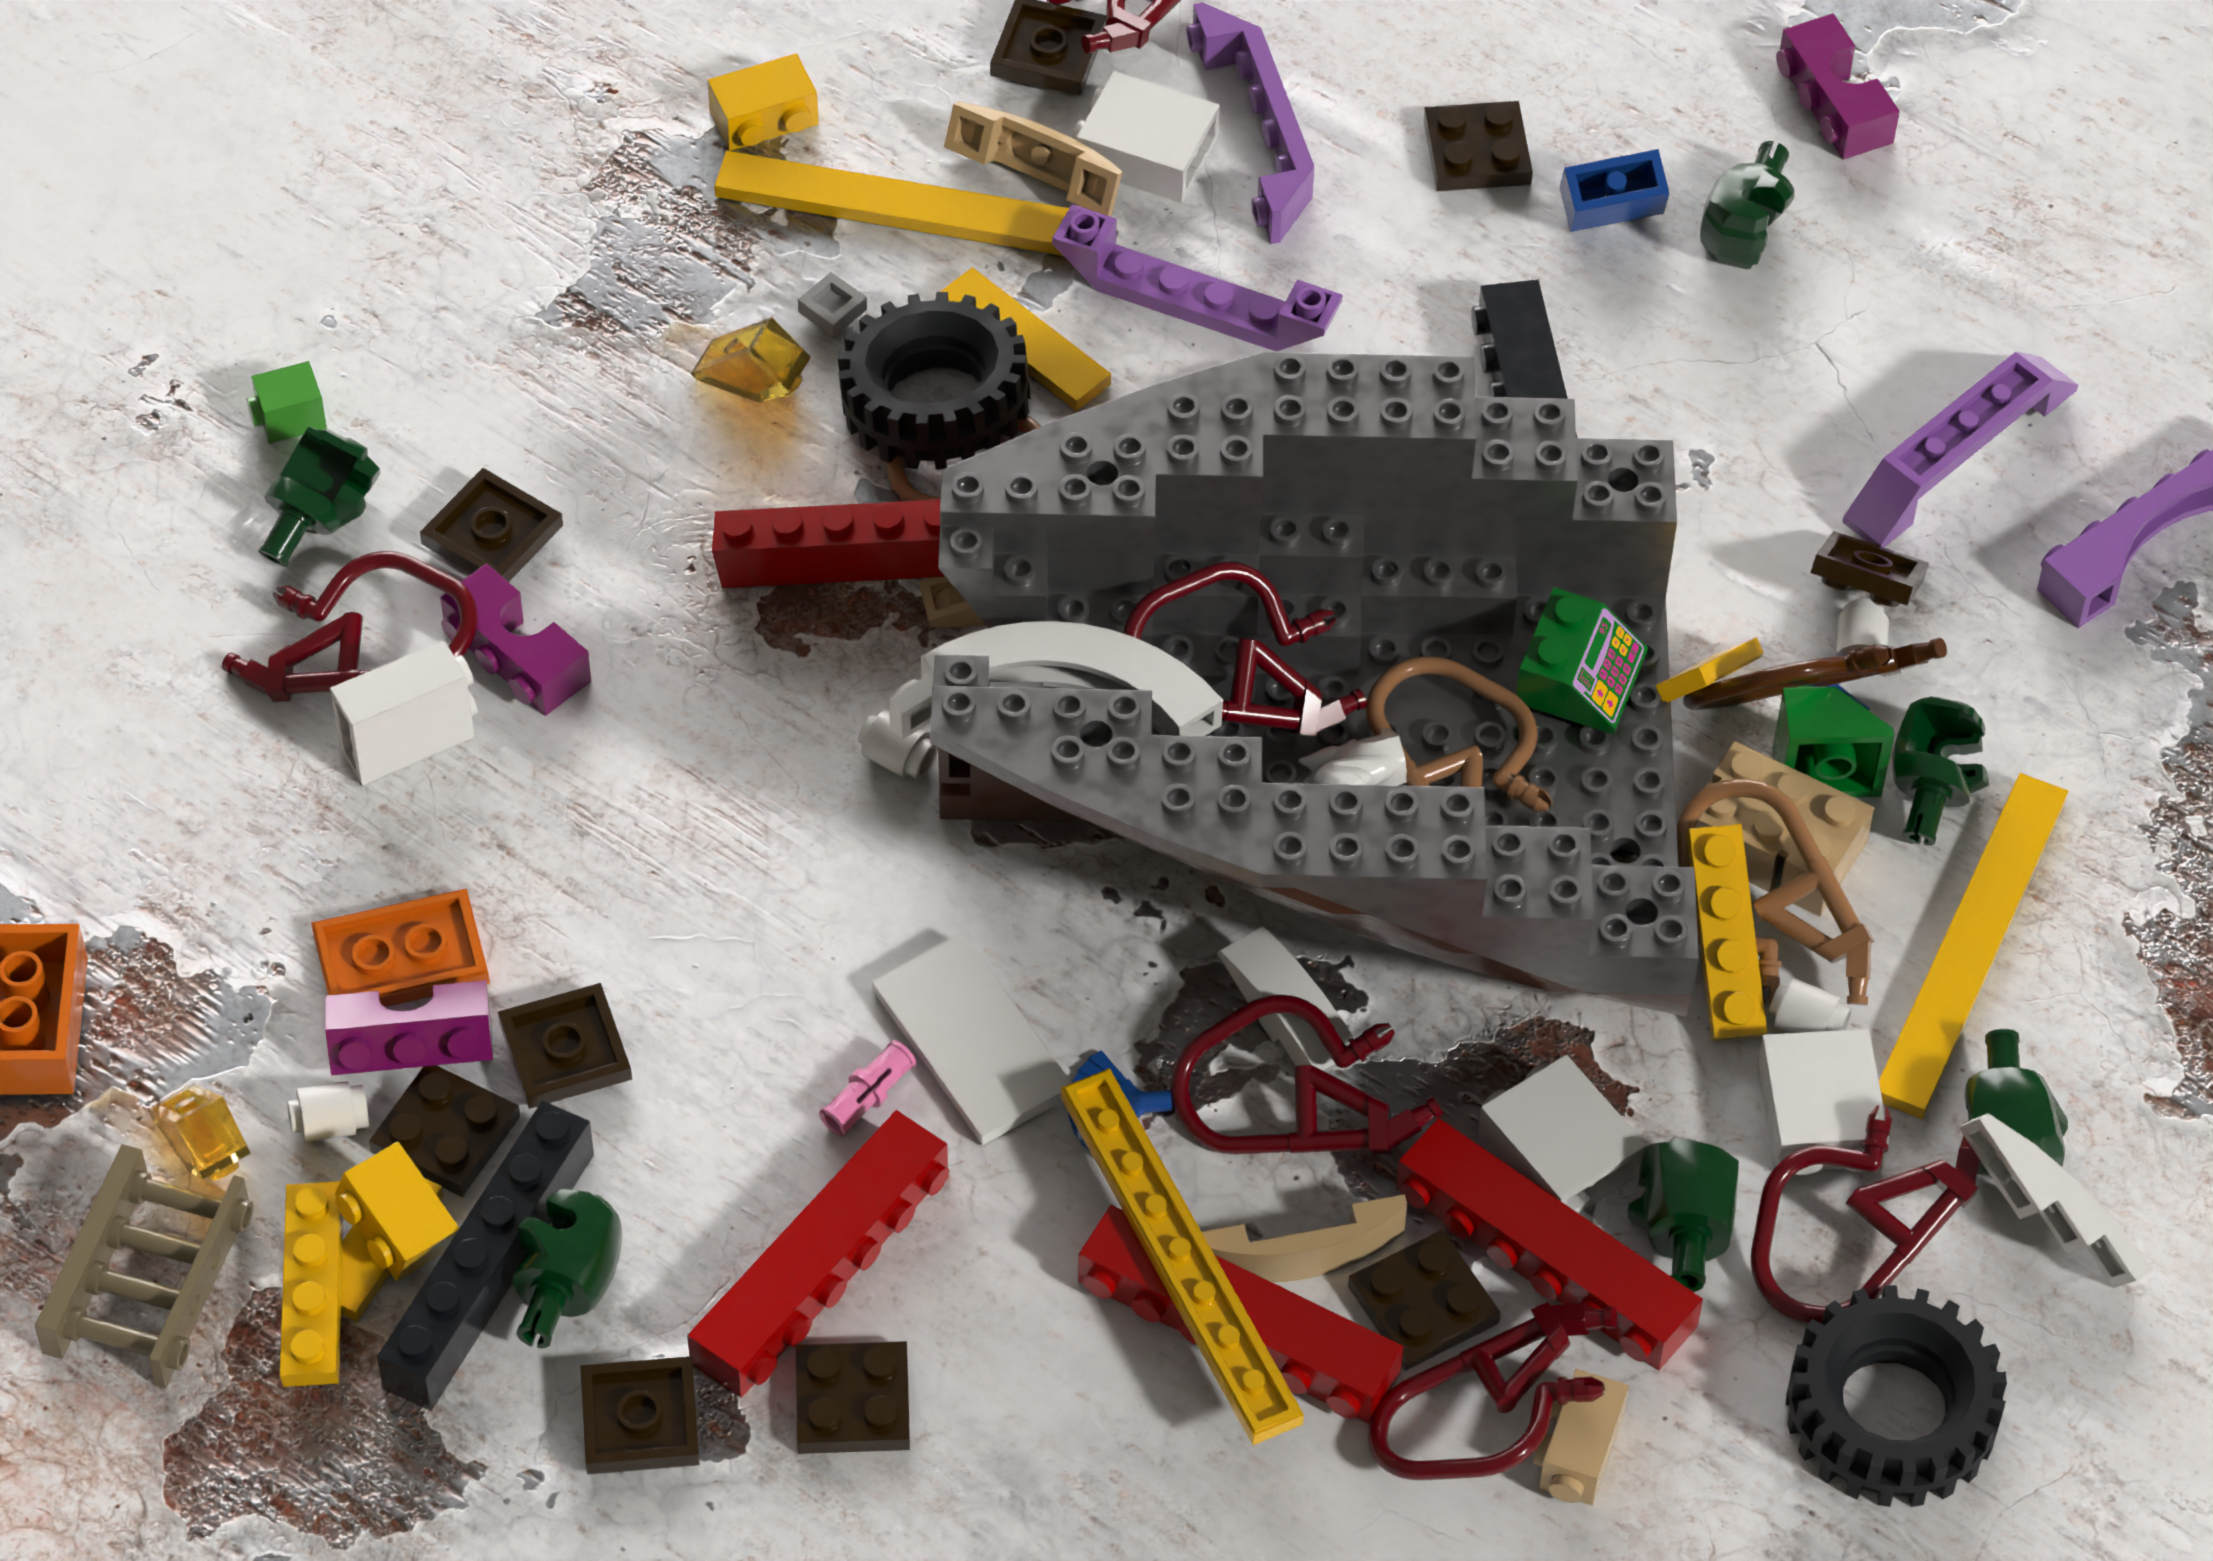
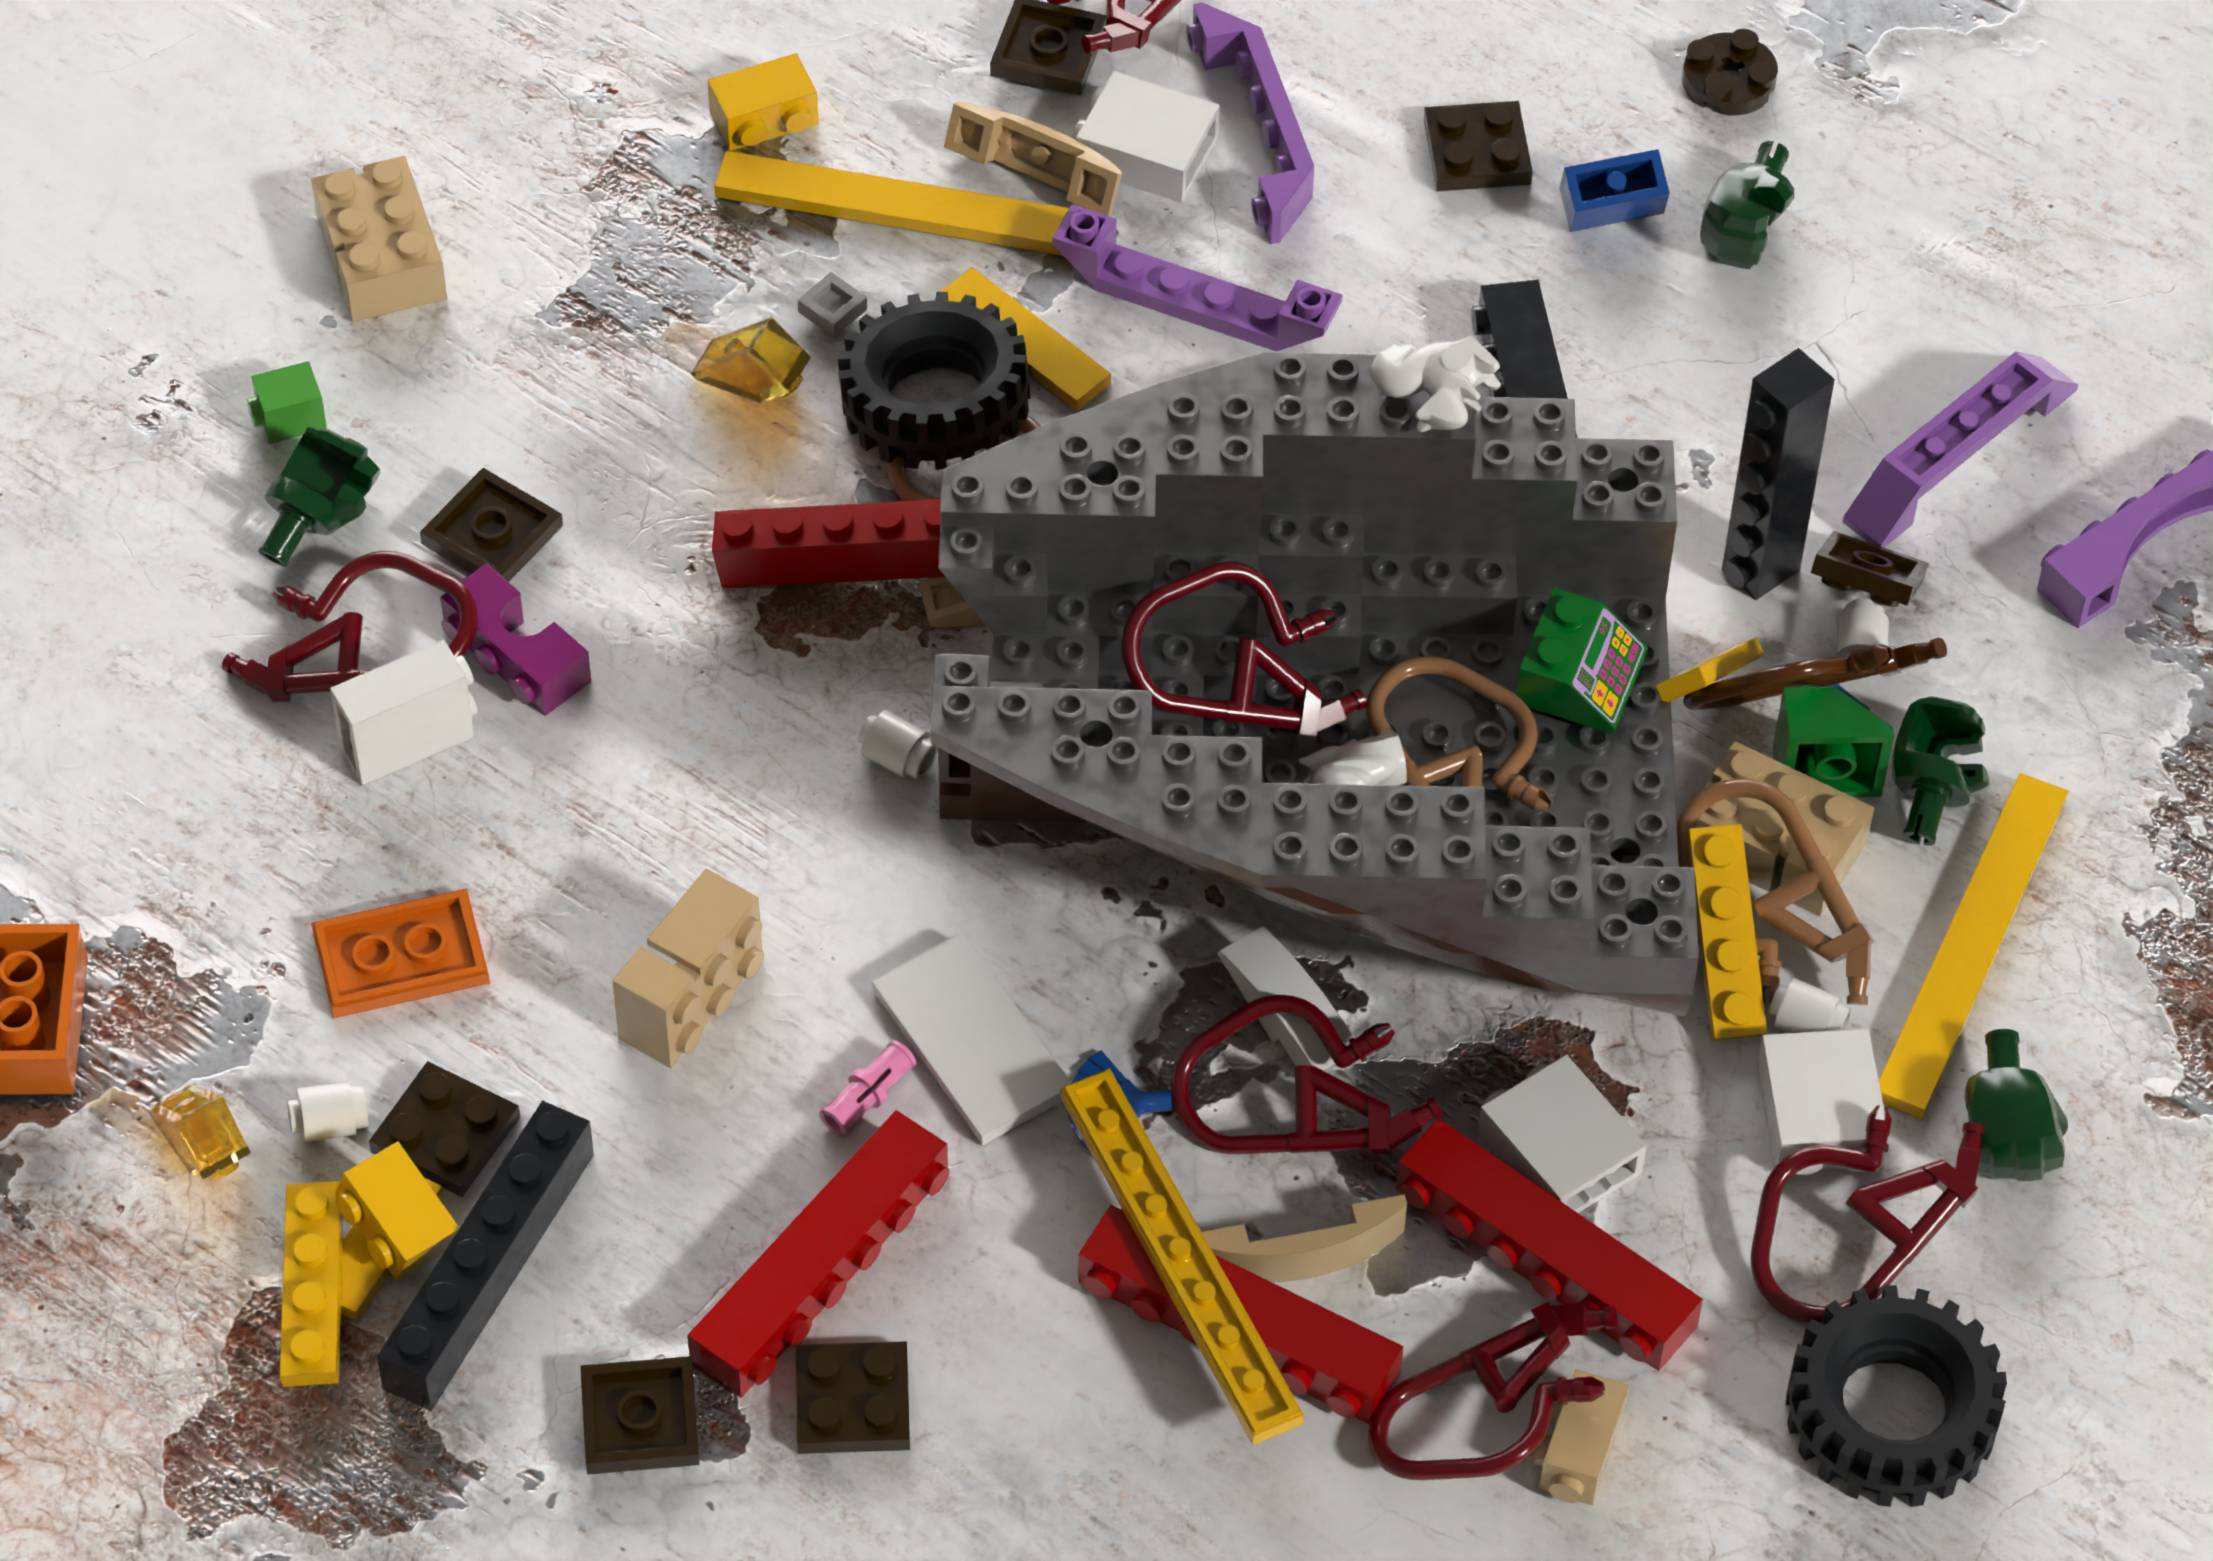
(108, 1229): dark tan fence -> none
(379, 239): none -> tan piece
(444, 1031): magenta arch -> none
(564, 1045): dark brown plate -> none
(566, 1262): dark green piece -> none
(716, 946): none -> tan piece
(1071, 658): white arch -> none
(1424, 1298): dark brown plate -> none
(1445, 372): none -> white animal
(1687, 1204): dark green piece -> none
(1735, 52): none -> dark brown plate
(1777, 473): none -> black brick
(1849, 114): magenta arch -> none
(2040, 1185): white slope -> none

